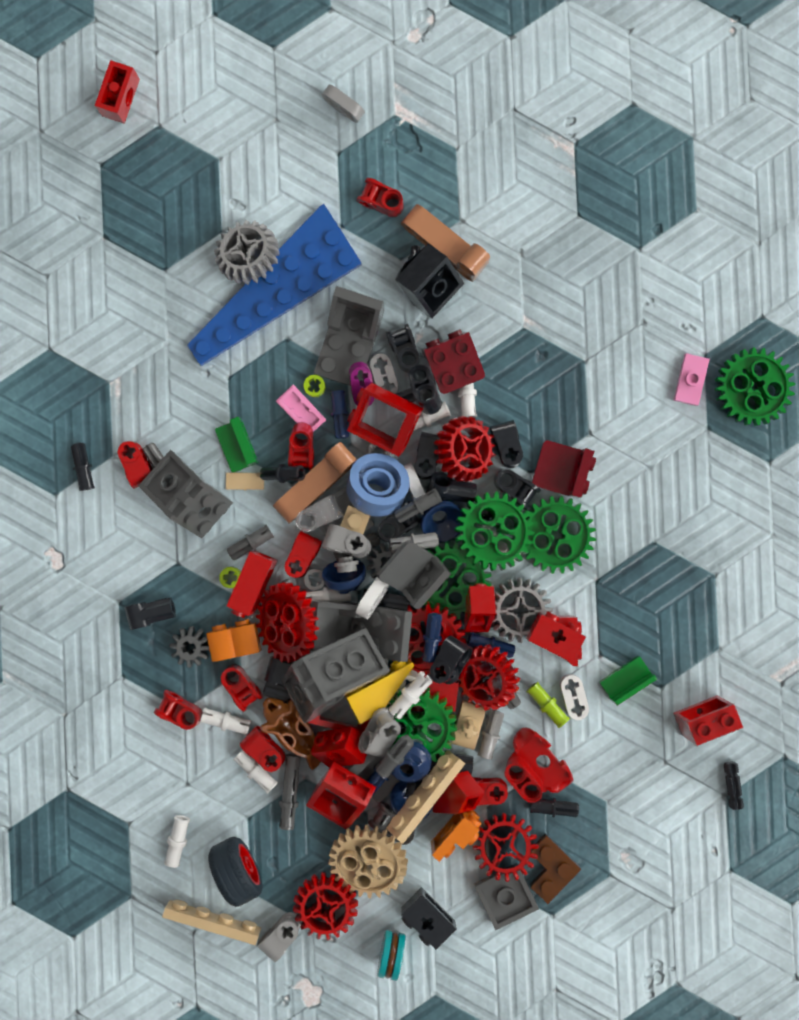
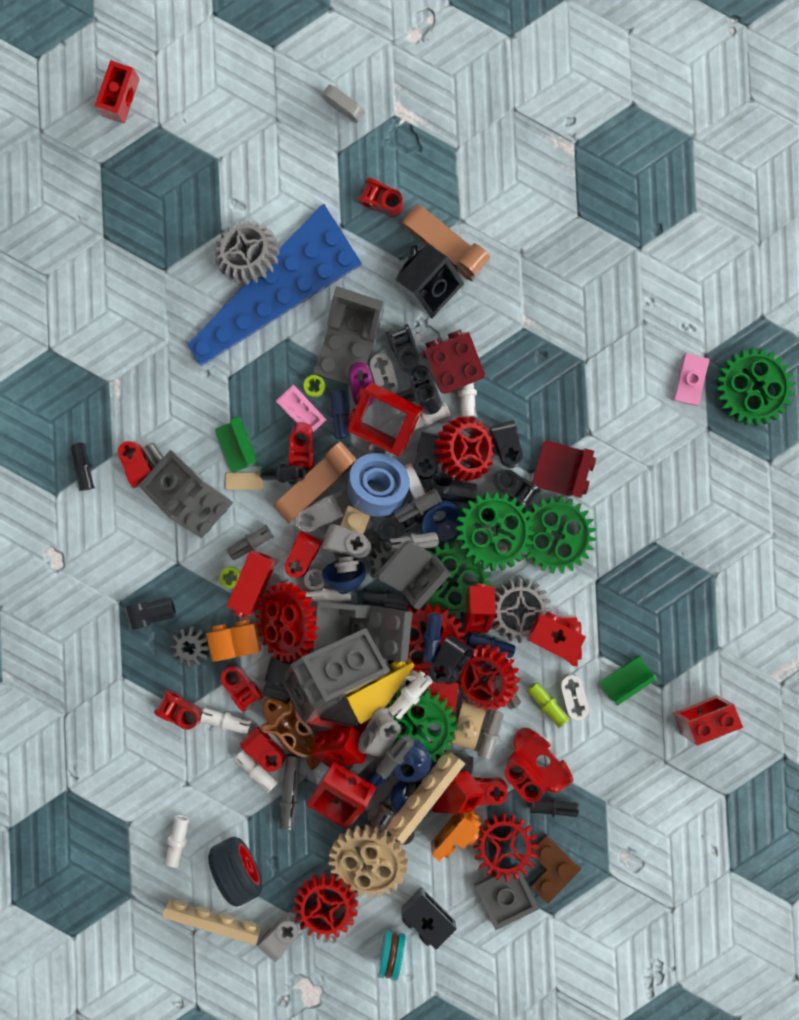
(372, 598): white beam -> none
(733, 785): black axle -> none

